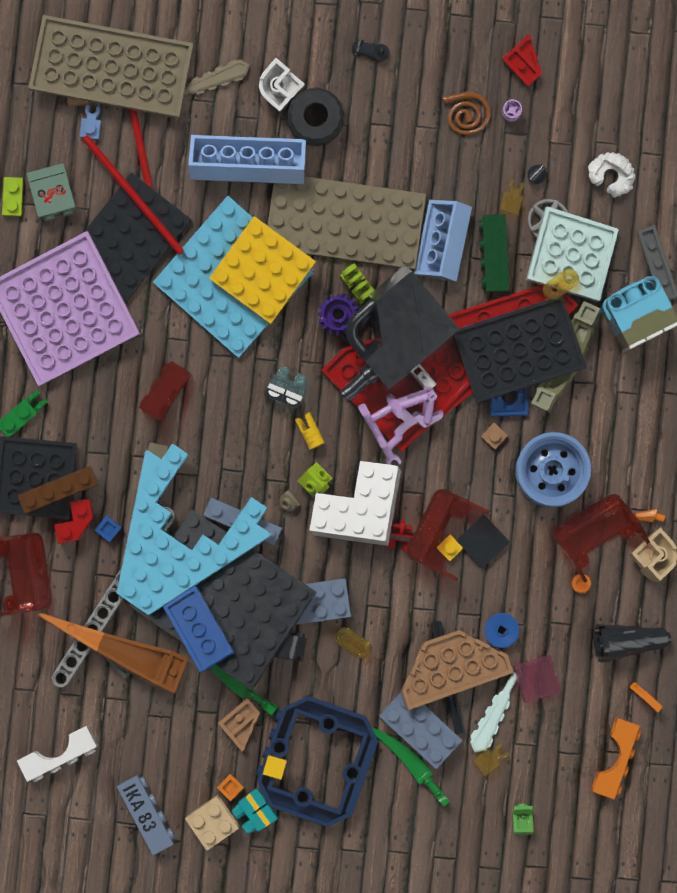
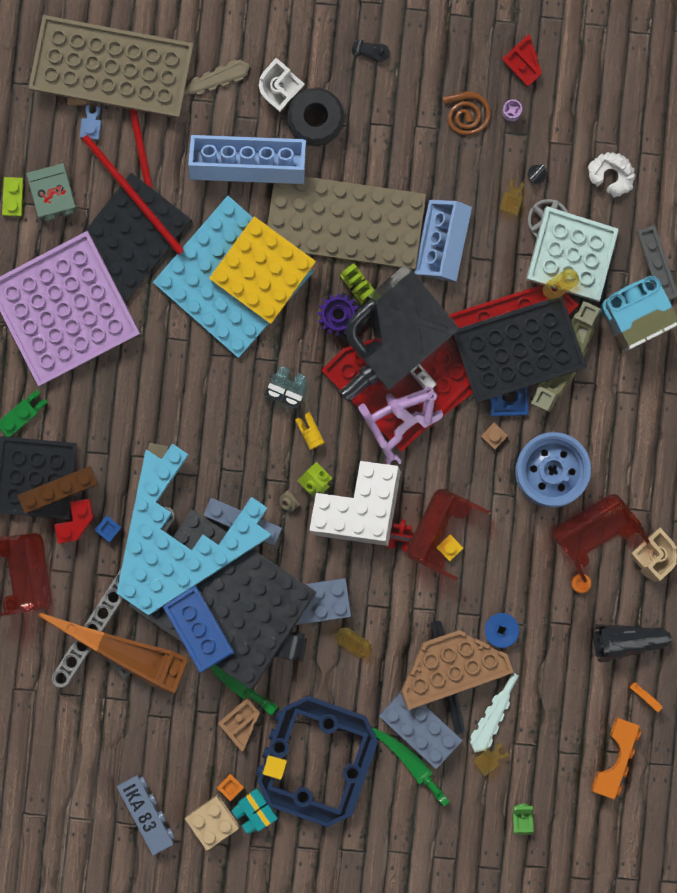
(35, 764): white arch -> none
(164, 391): clear red wedge -> none
(482, 541): black tile -> none
(494, 253): dark green brick -> none
(537, 678): clear pink tile -> none
(650, 516): orange bar -> none

